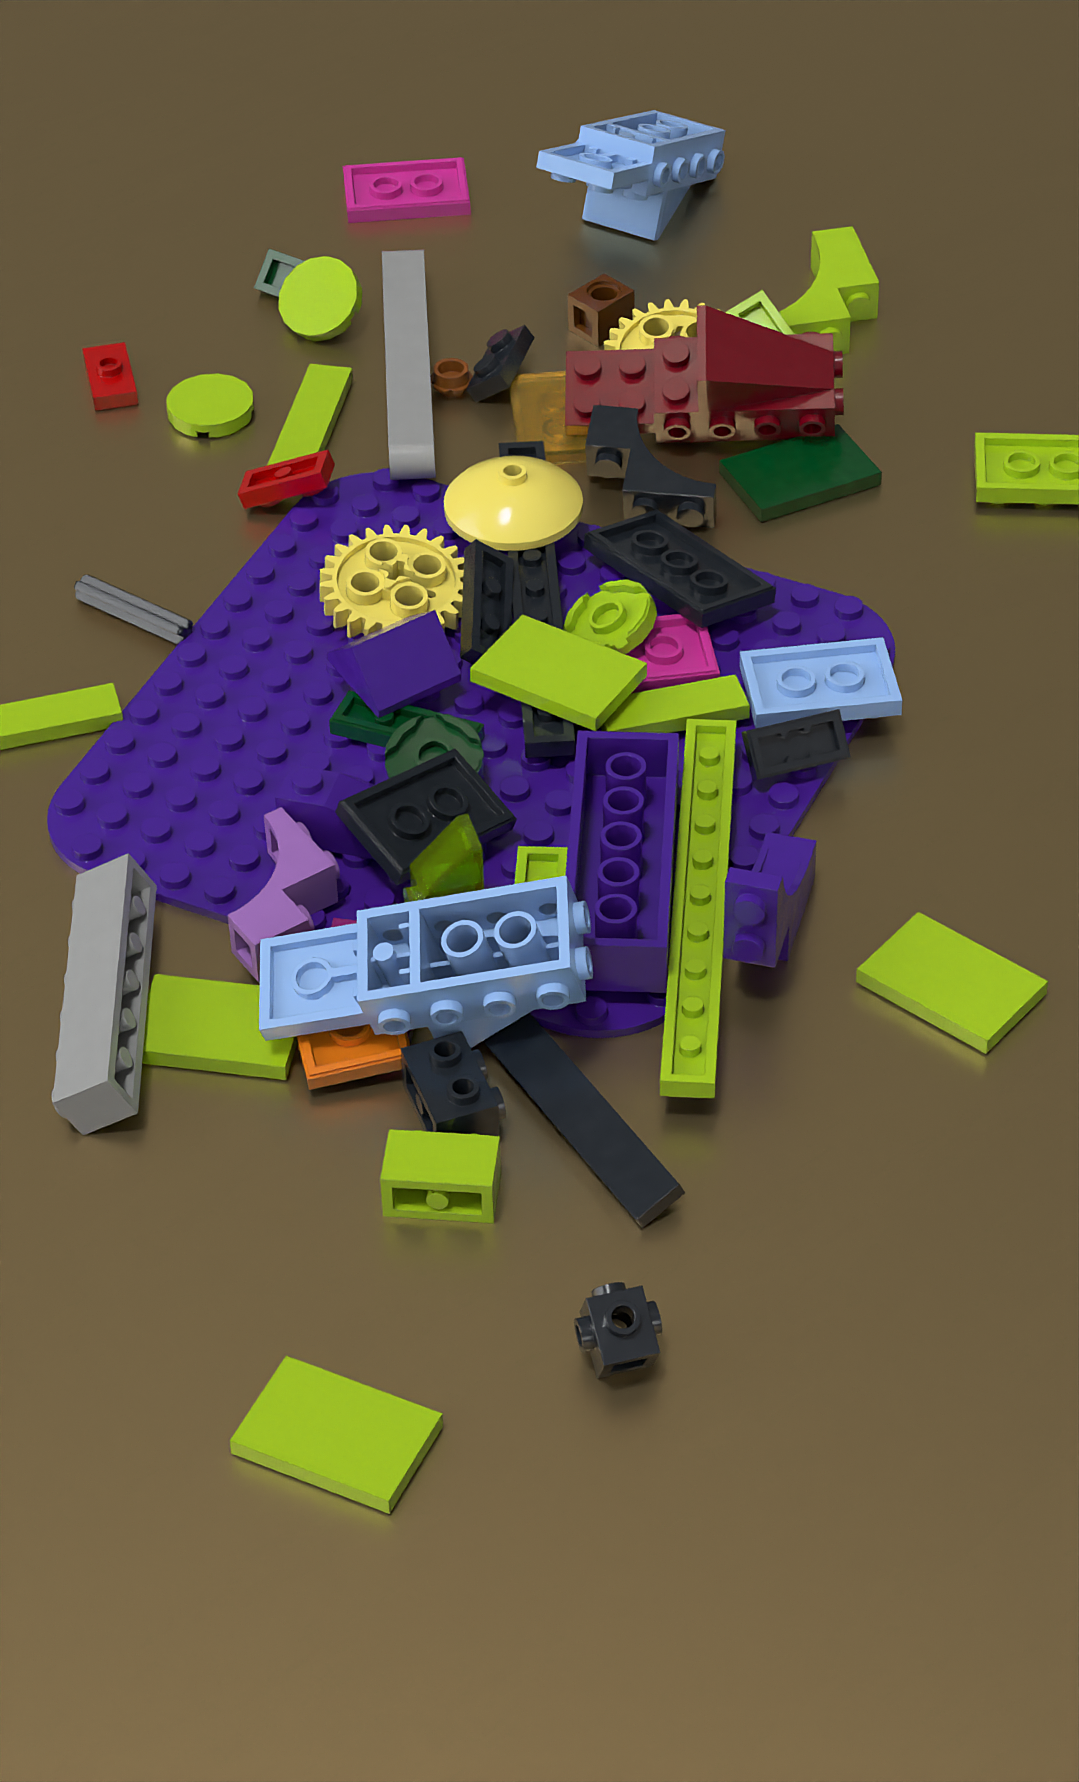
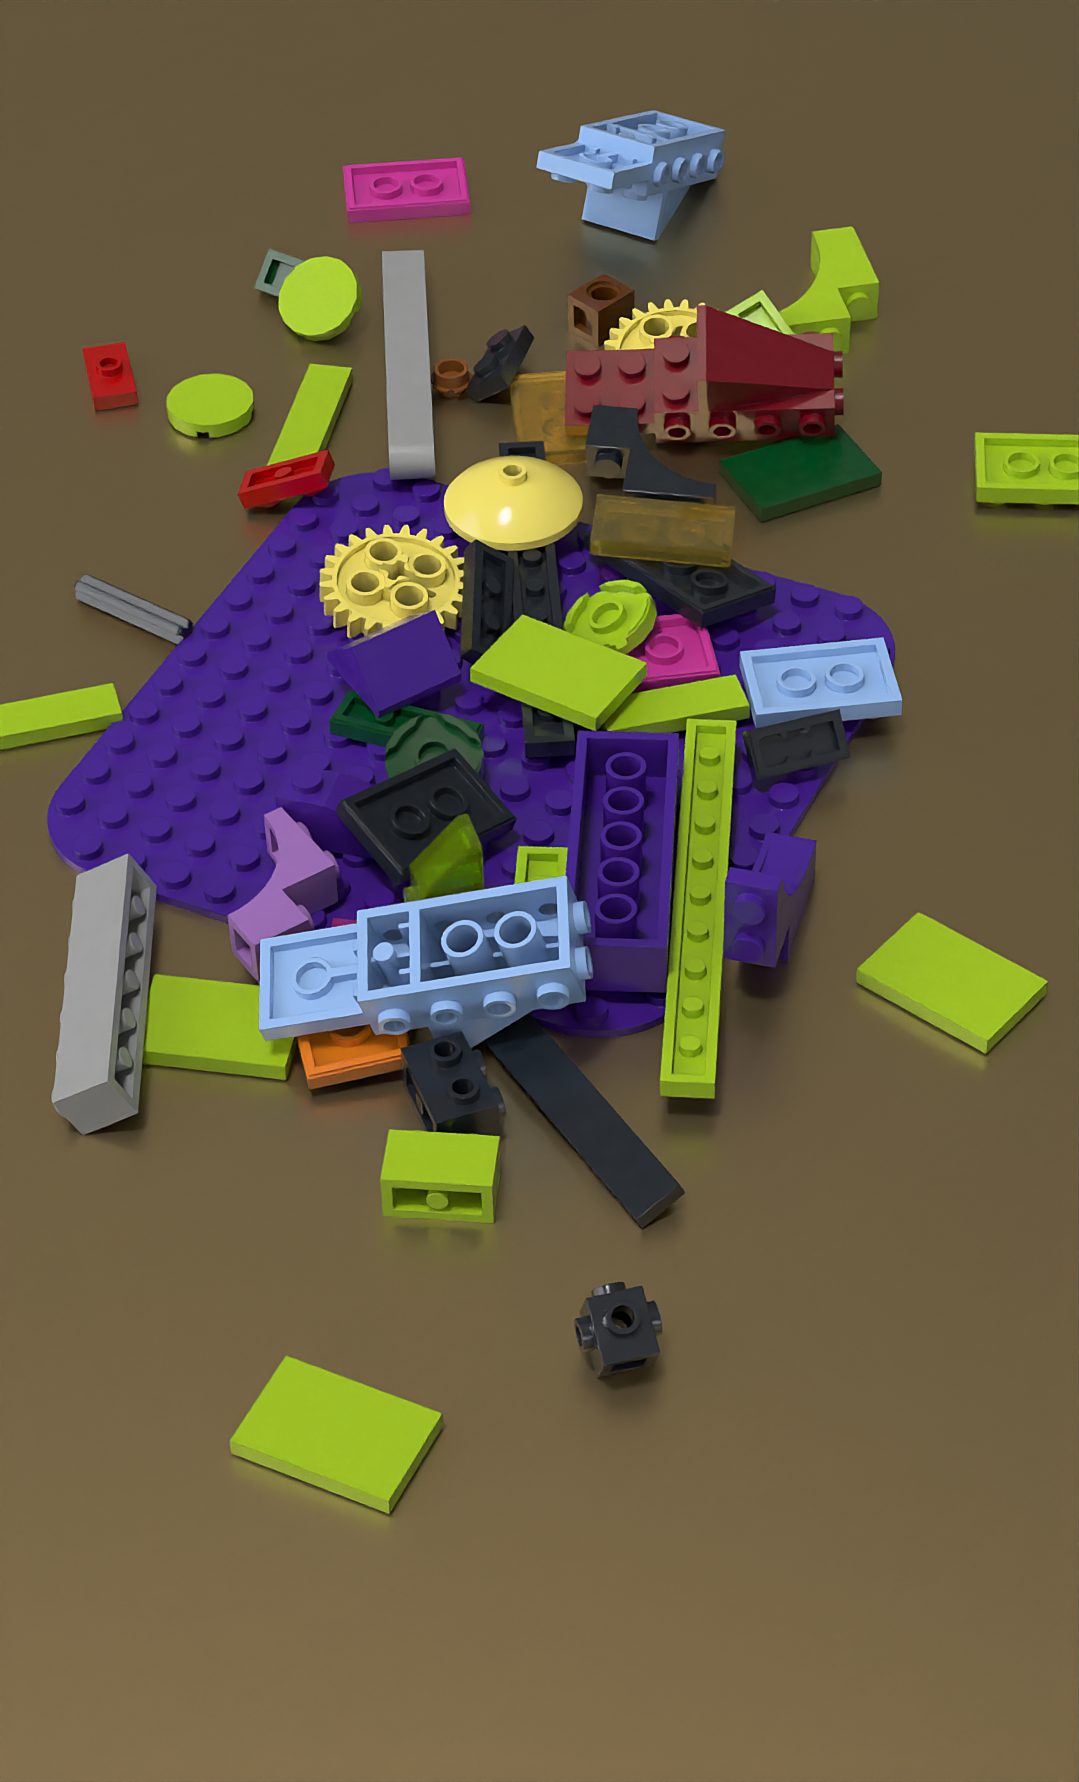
(662, 530): none -> clear yellow tile

